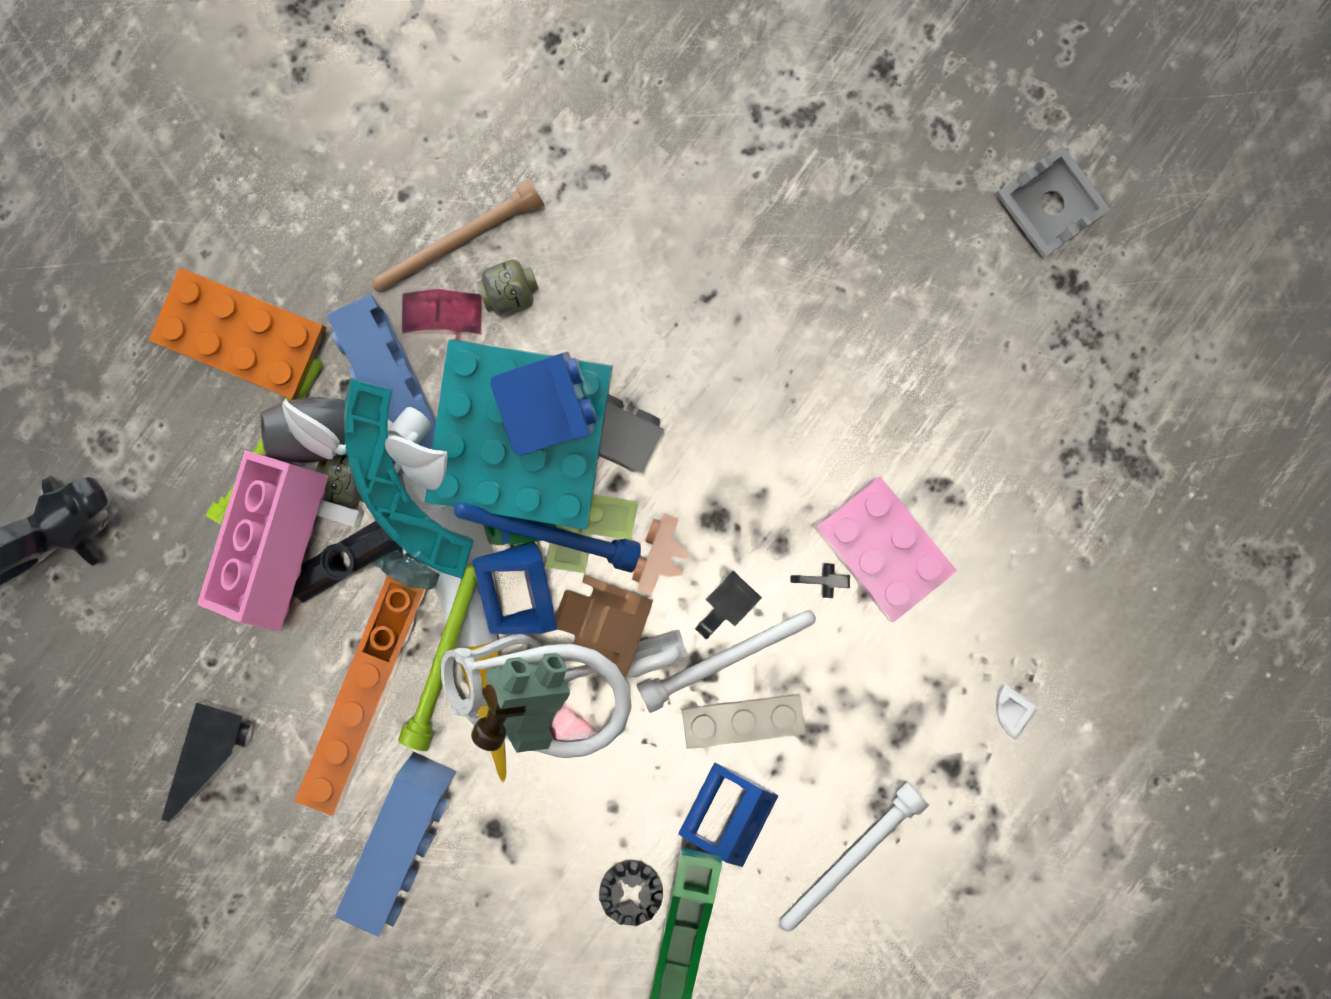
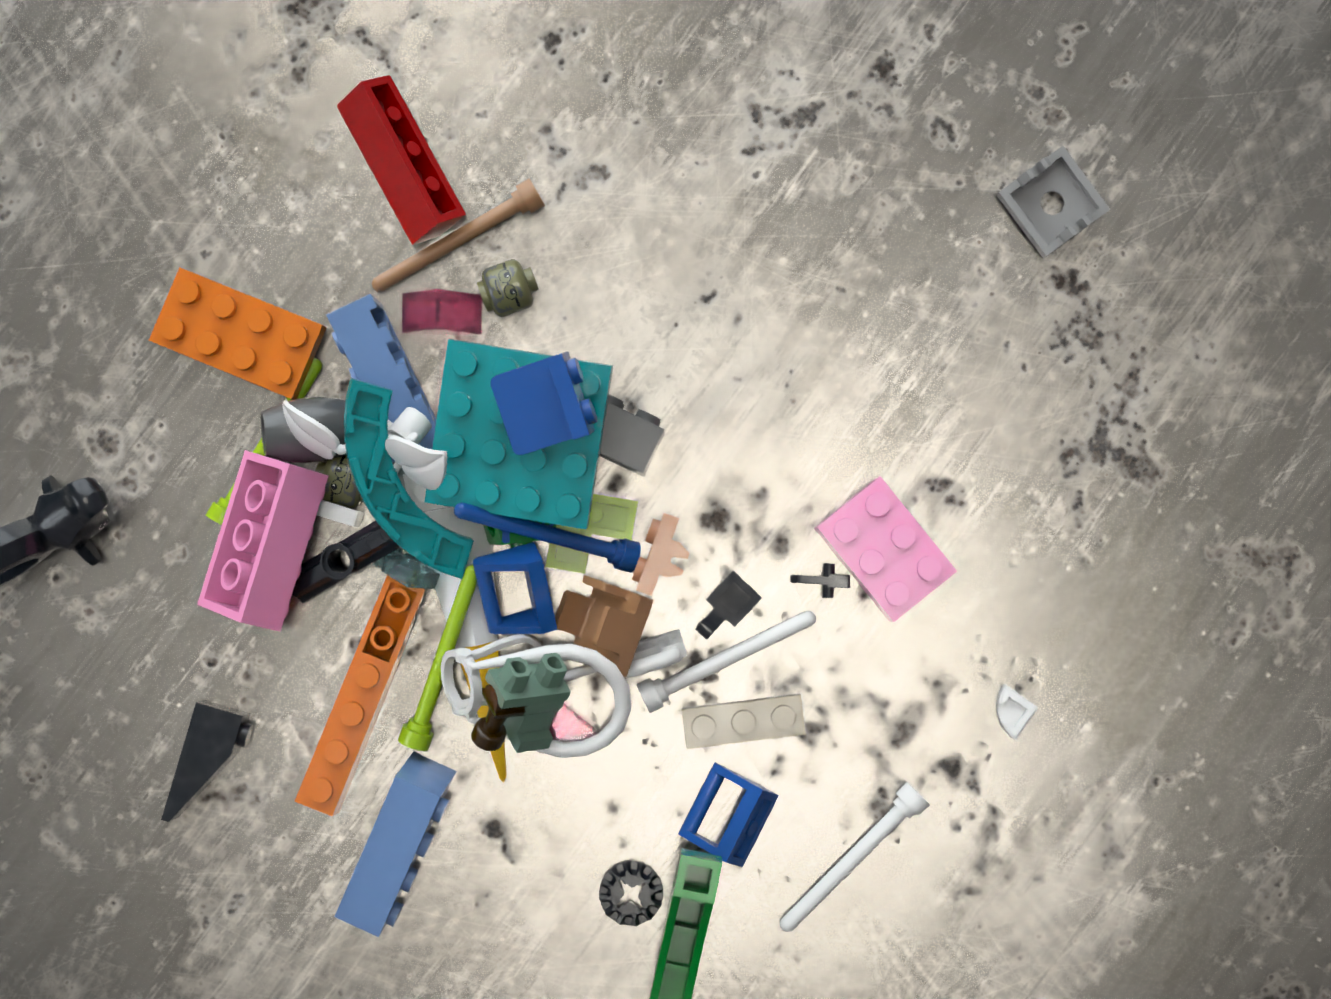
(400, 159): none -> red brick

